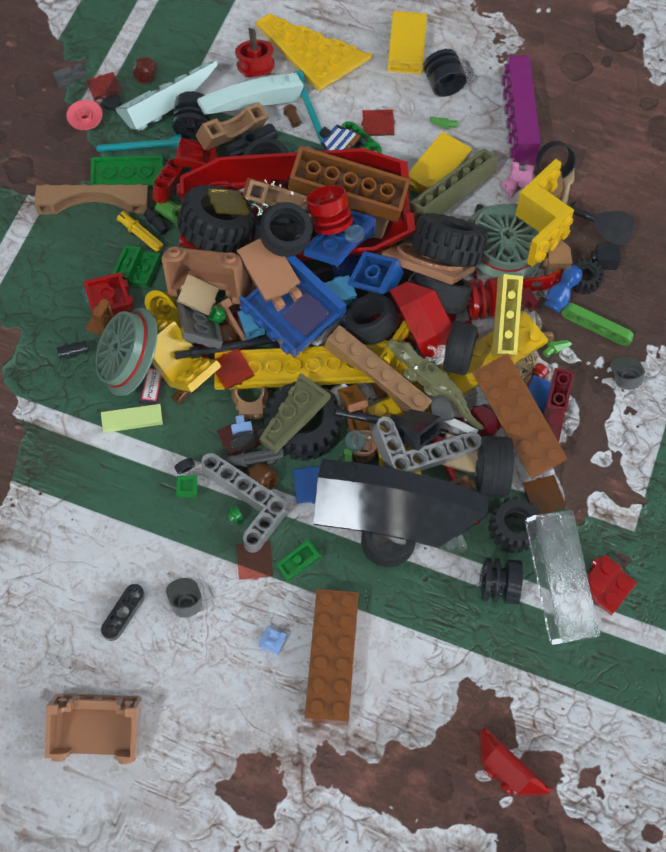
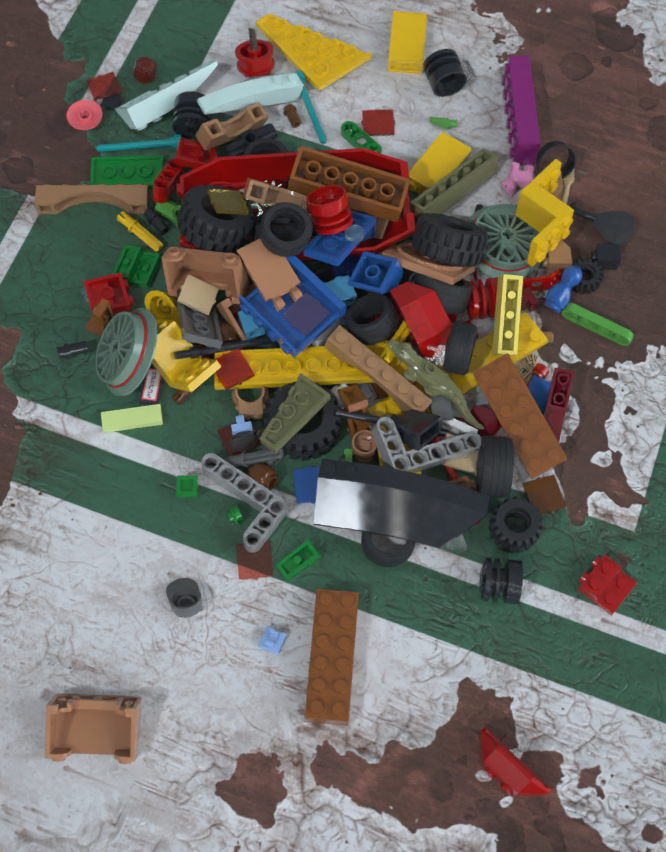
(66, 76): flat silver plate -> none
(120, 603): black beam -> none
(184, 466): black tile -> none
(217, 314): green plate -> none
(340, 138): torso -> none
(355, 441): clear light blue tile -> none
(555, 347): bright green bar -> none
(562, 577): clear brick -> none
(628, 372): dark grey cap -> none

